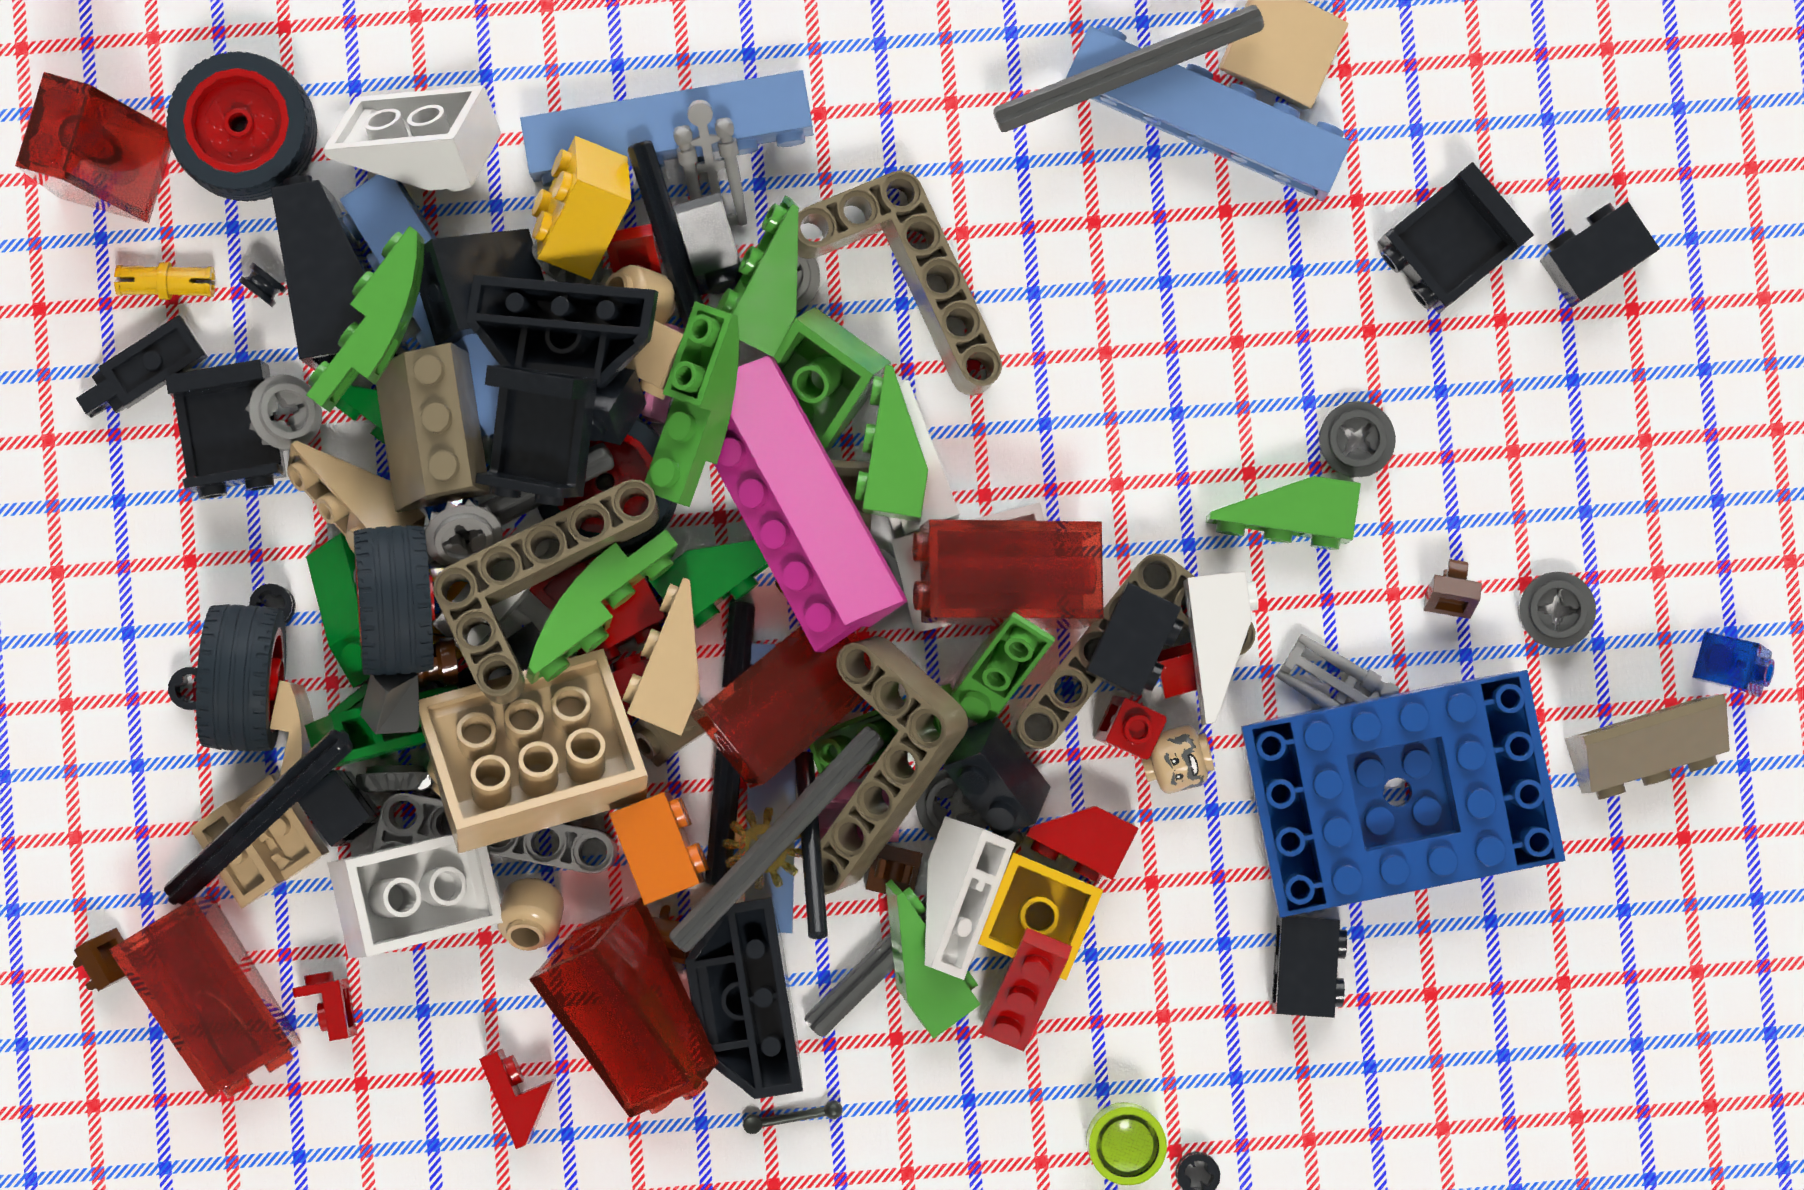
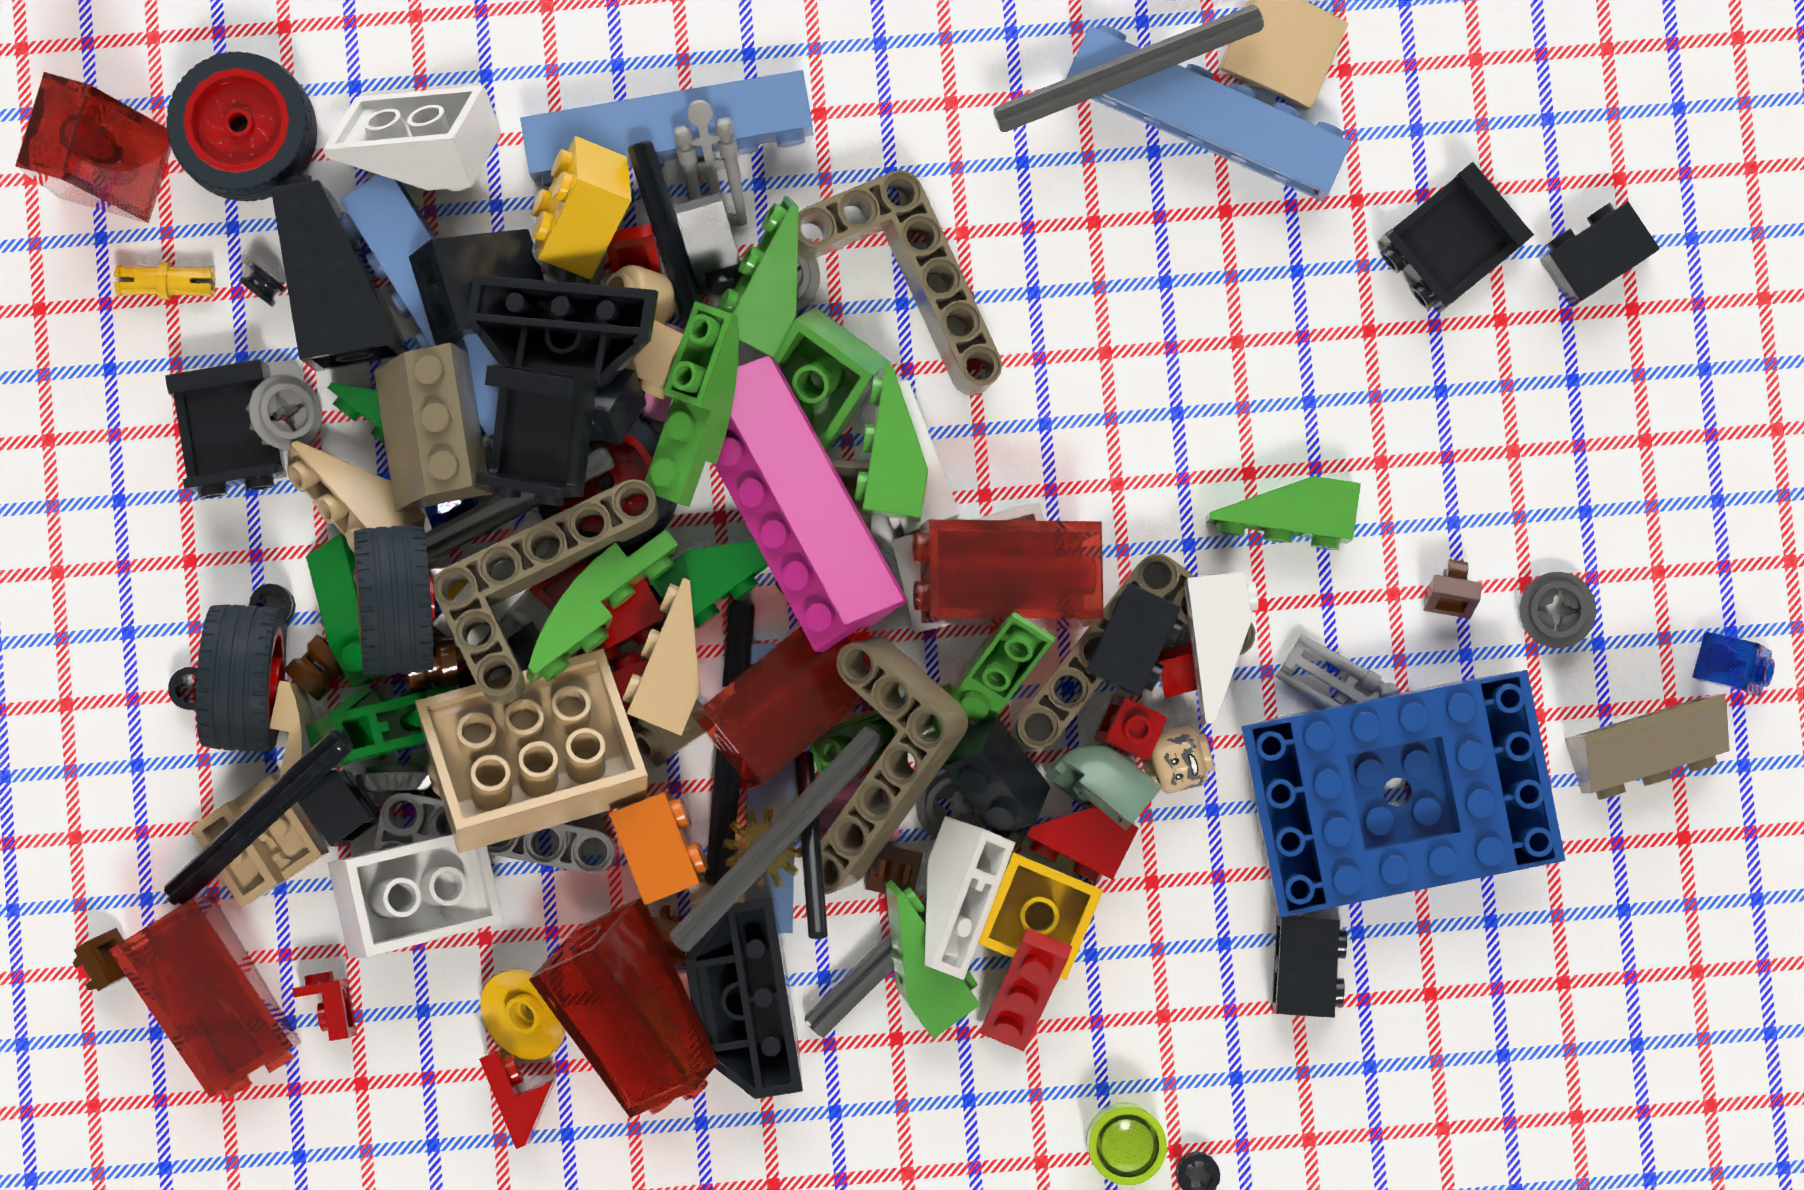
(142, 368): black hinge -> none
(308, 674): none -> reddish brown wheel
(388, 304): bright green slope -> none
(392, 703): dark grey slope -> none
(449, 547): light grey gear -> none
(519, 1016): none -> yellow dish
(530, 913): tan head -> none
(753, 1123): pearl dark grey hinge -> none
(1106, 781): none -> sand green brick
(1379, 438): dark grey gear -> none

